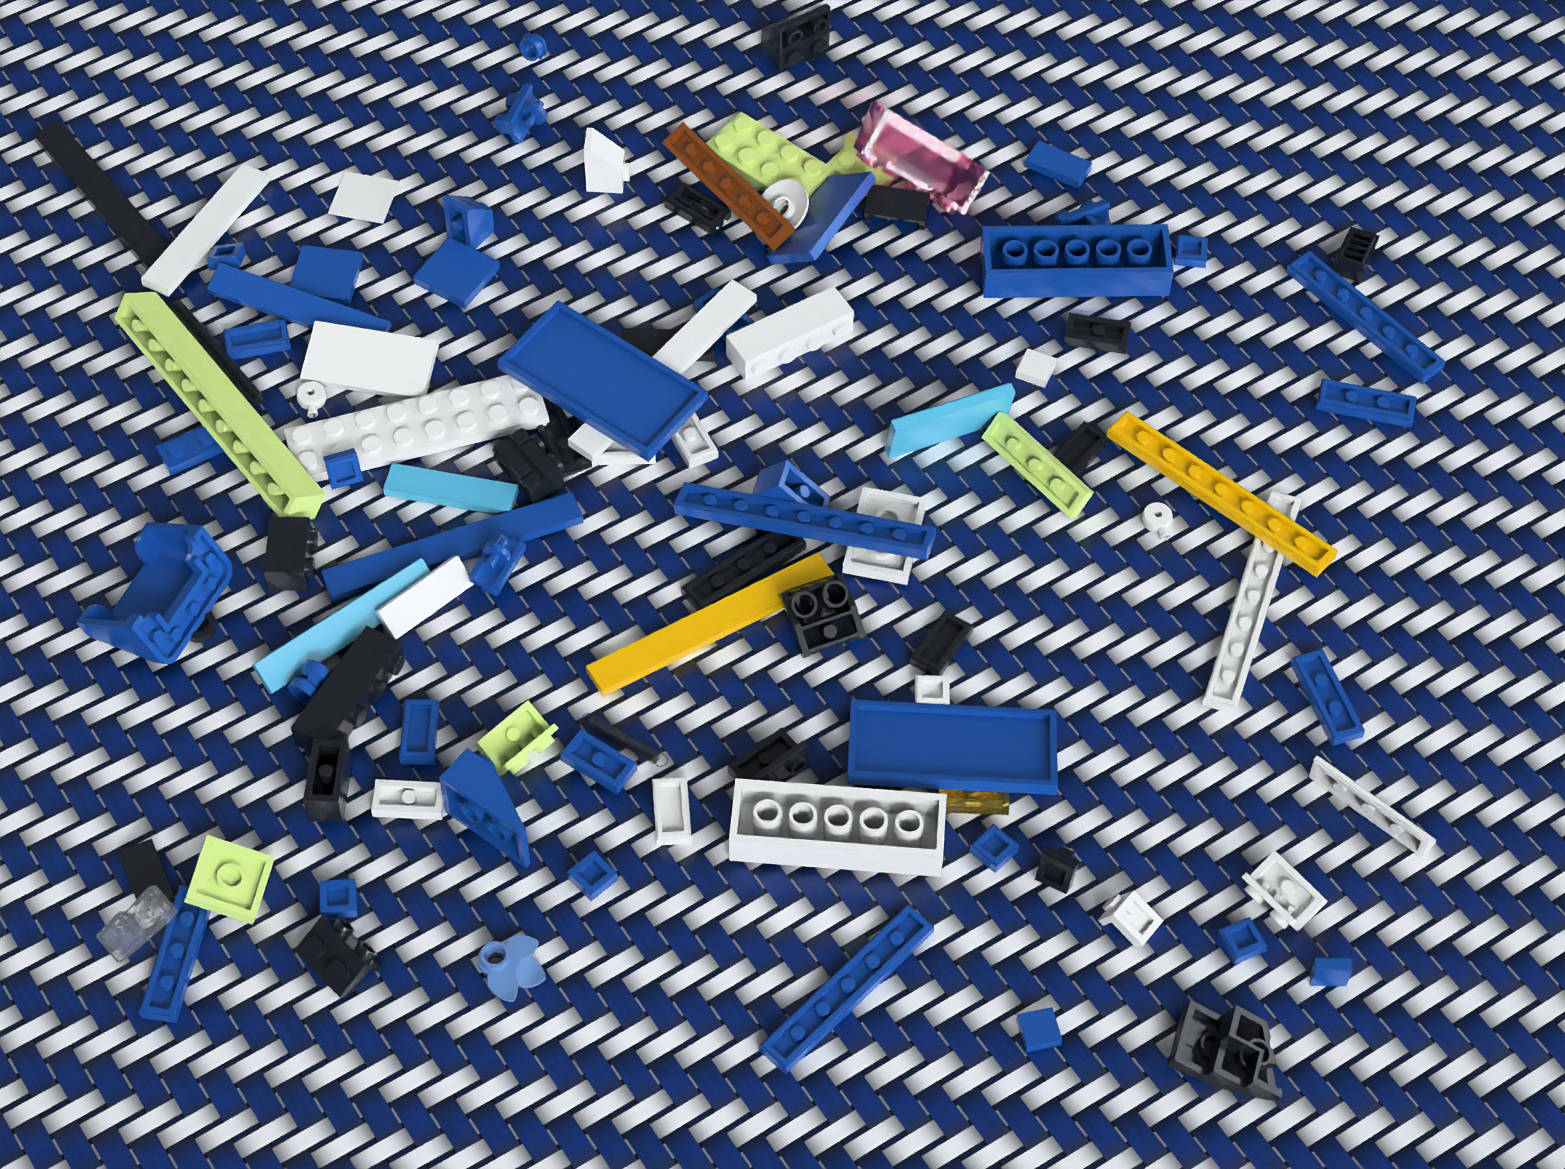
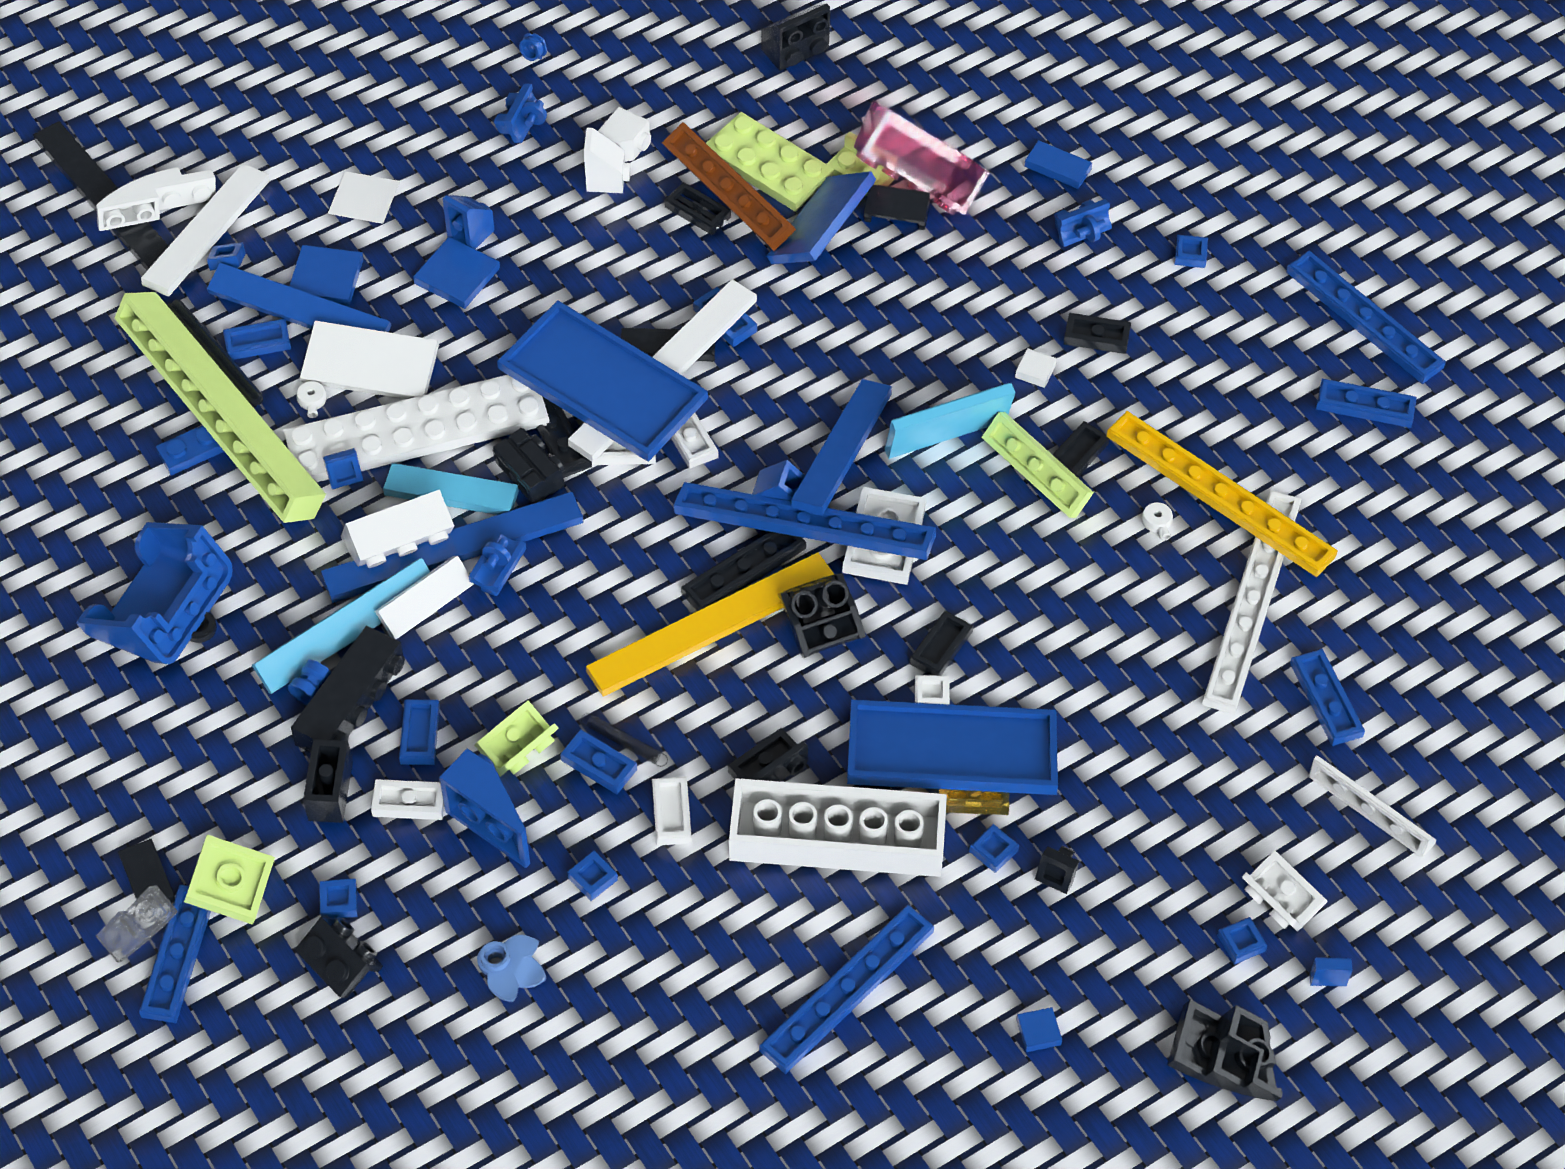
(148, 195): none -> white slope
(289, 553): black brick -> none
(398, 529): none -> white slope
(627, 132): none -> white slope
(789, 200): white dish -> none
(789, 333): white brick -> none
(841, 447): none -> blue tile
(1076, 261): blue brick -> none
(1131, 917): white bracket -> none
(1352, 268): black slope -> none

